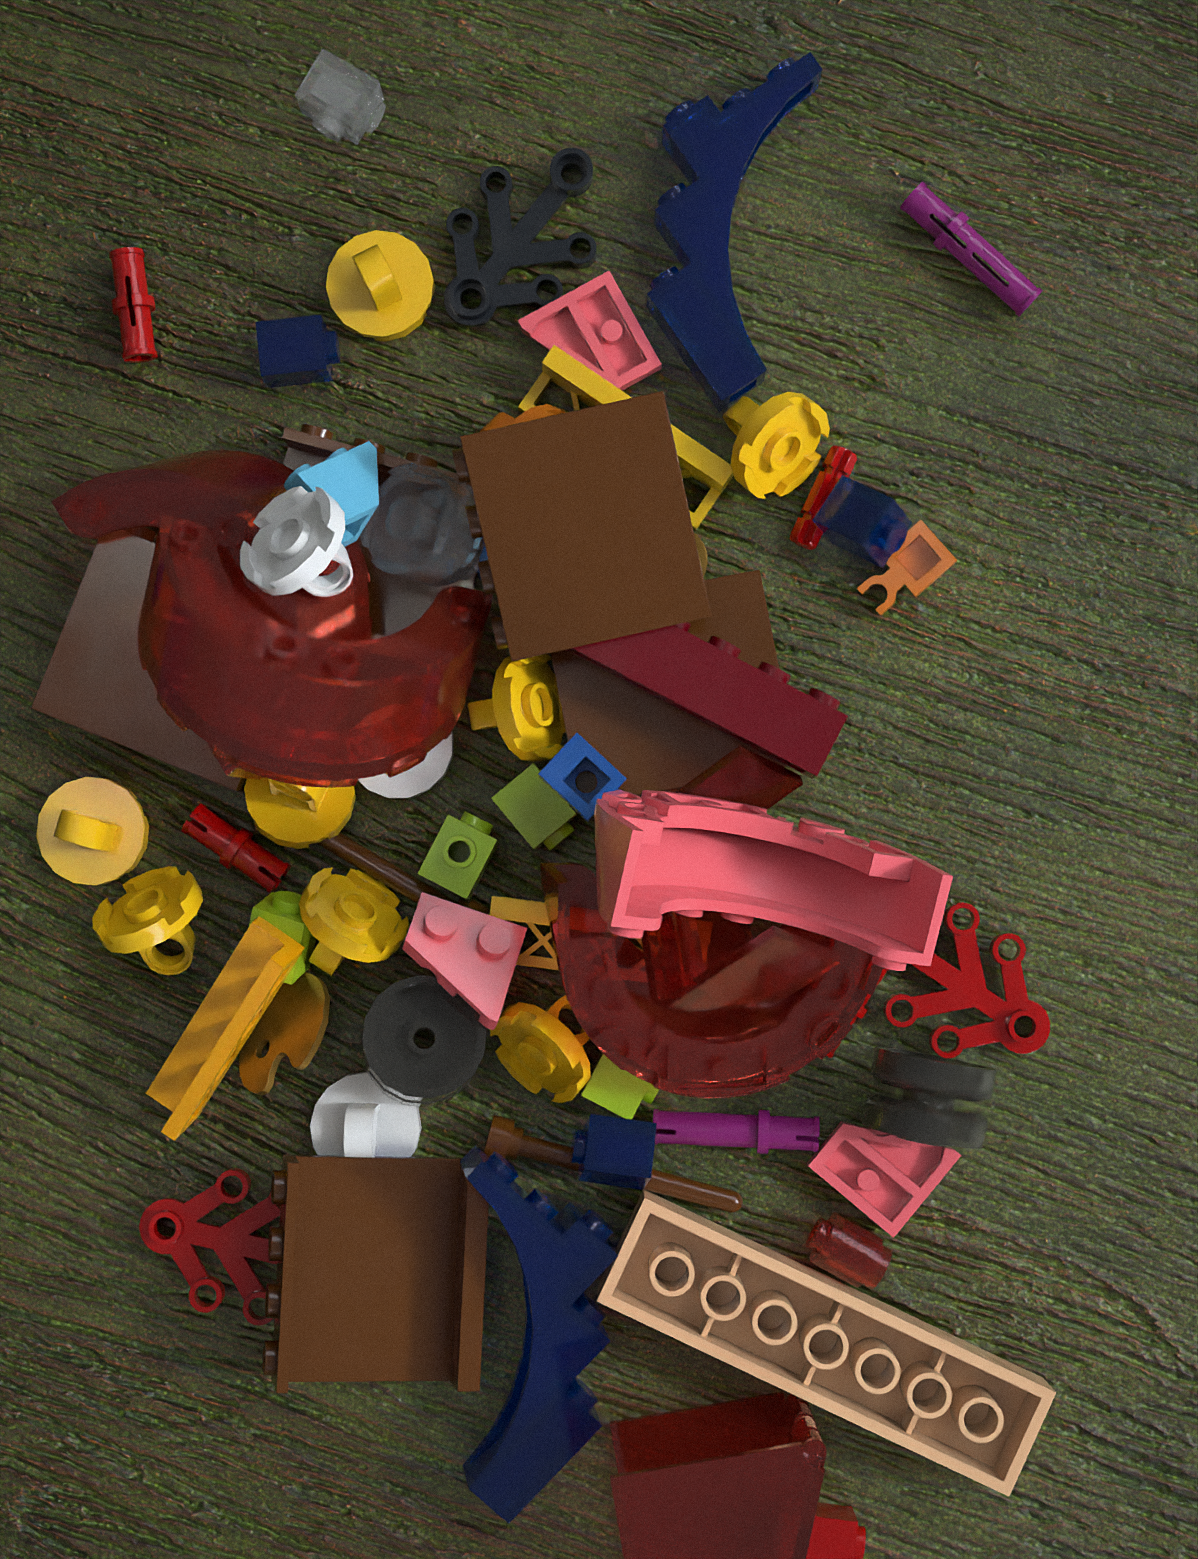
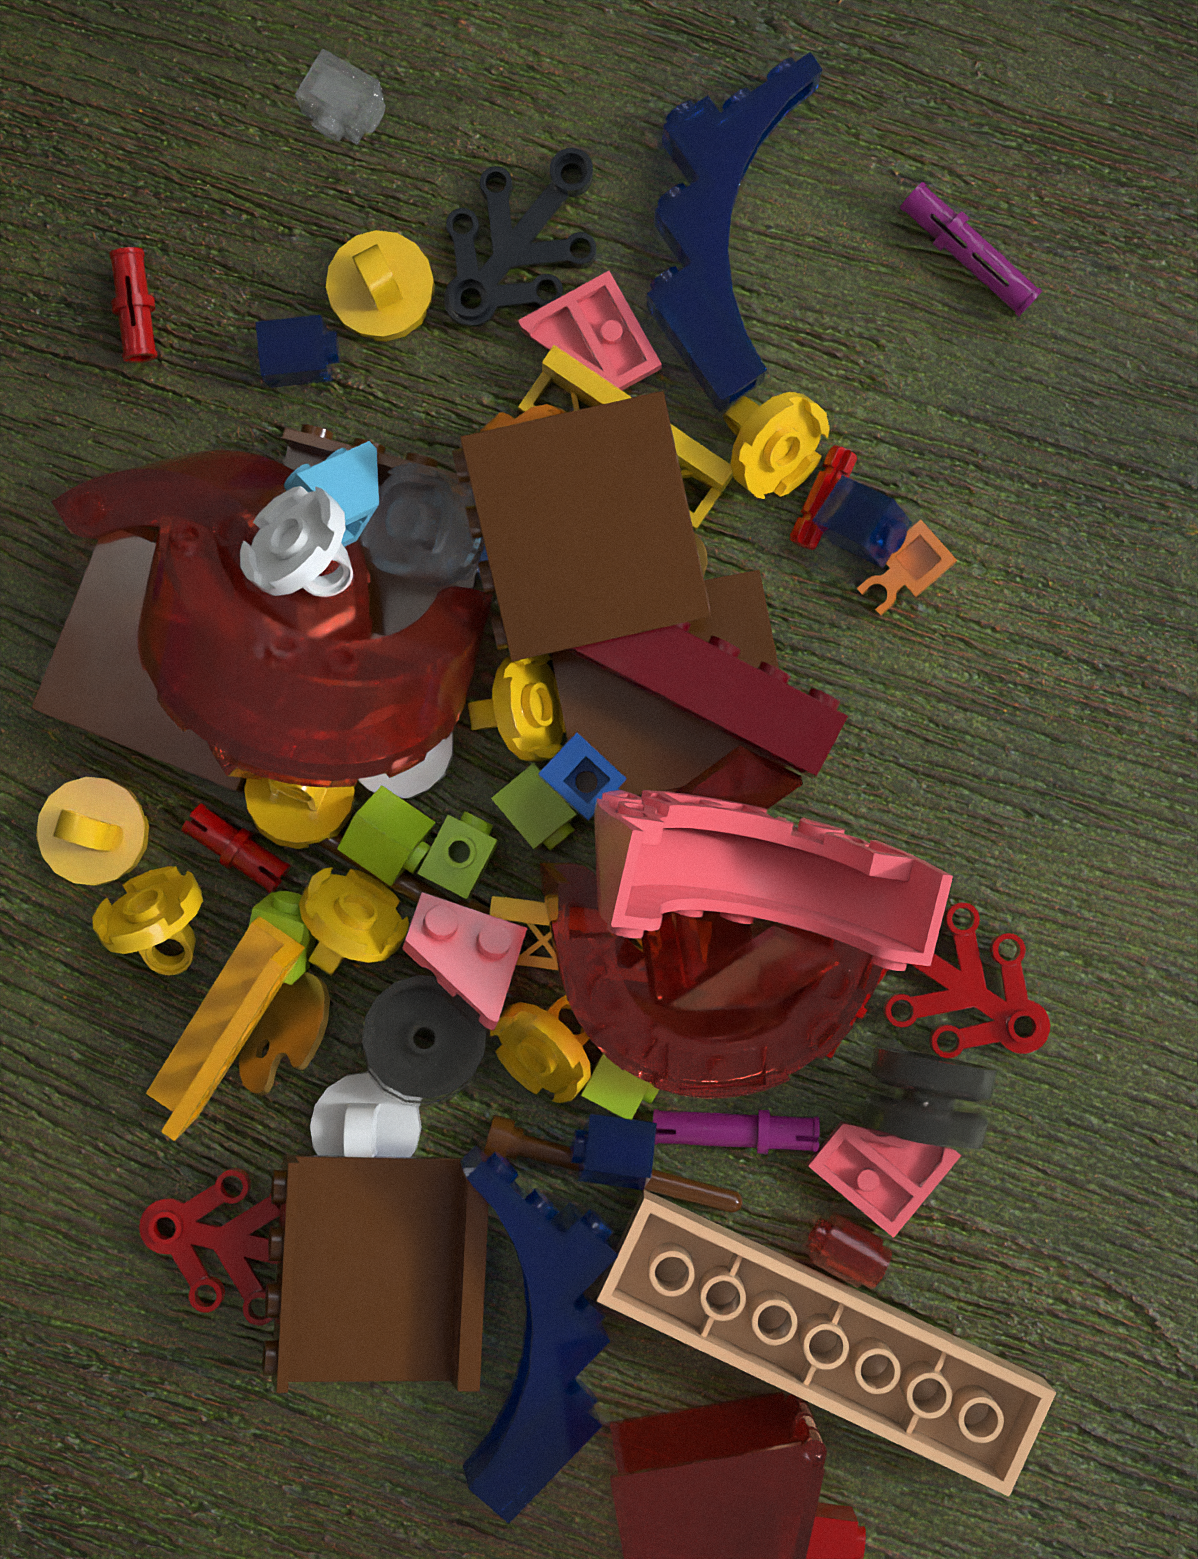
(387, 836): none -> lime brick

